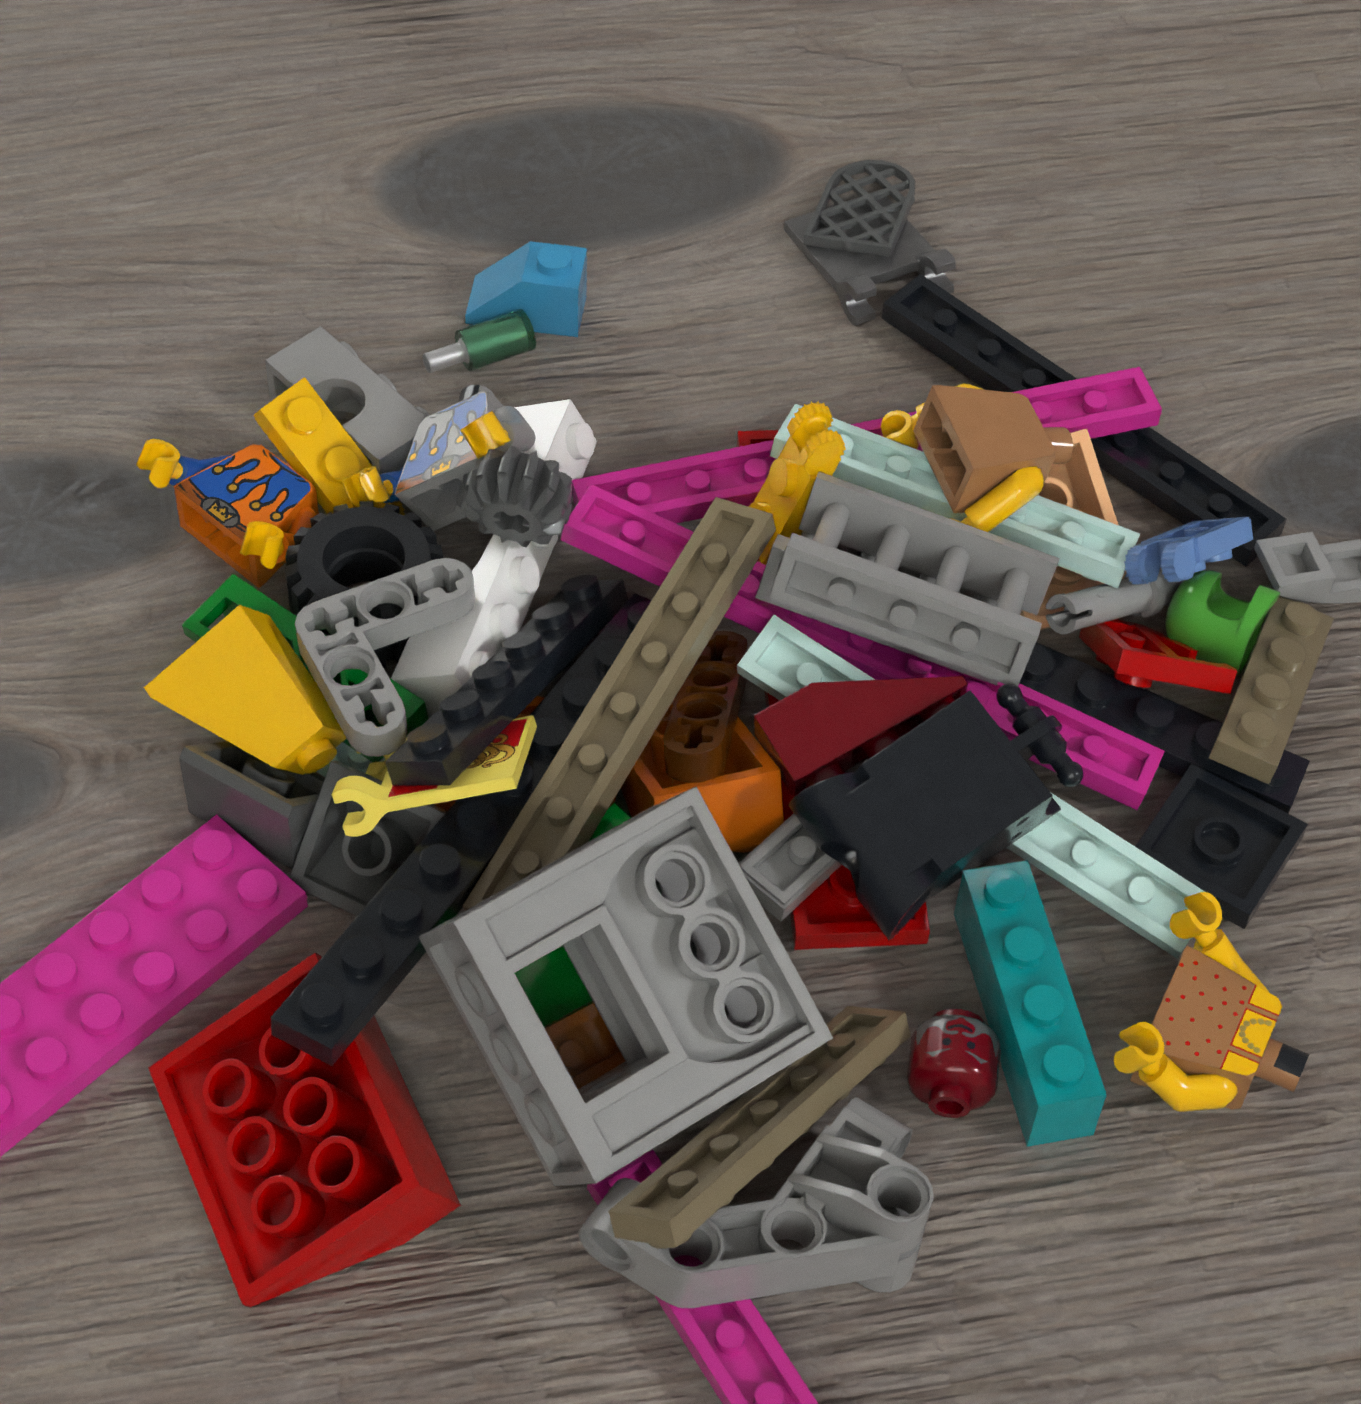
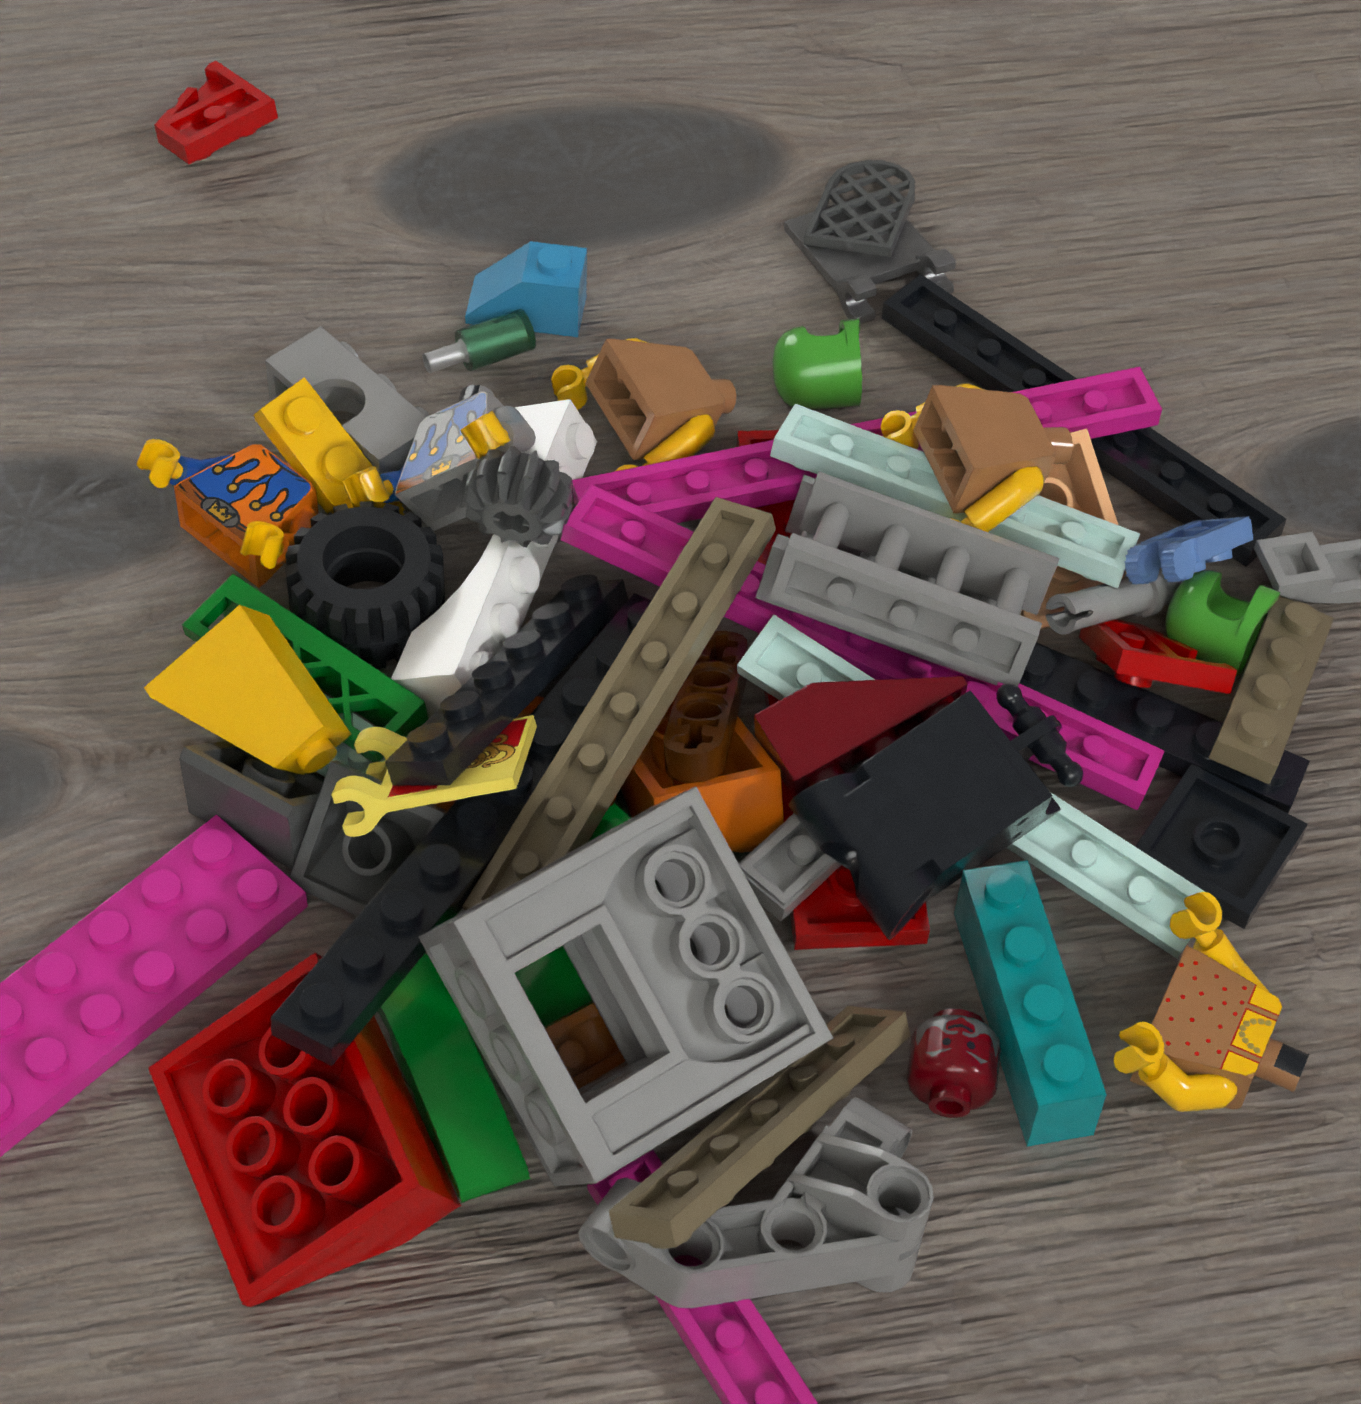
(214, 115): none -> red wing
(354, 646): light grey beam -> none
(451, 1085): none -> green slope
(651, 396): none -> medium nougat torso
(793, 474): yellow hinge -> none
(819, 369): none -> bright green helmet

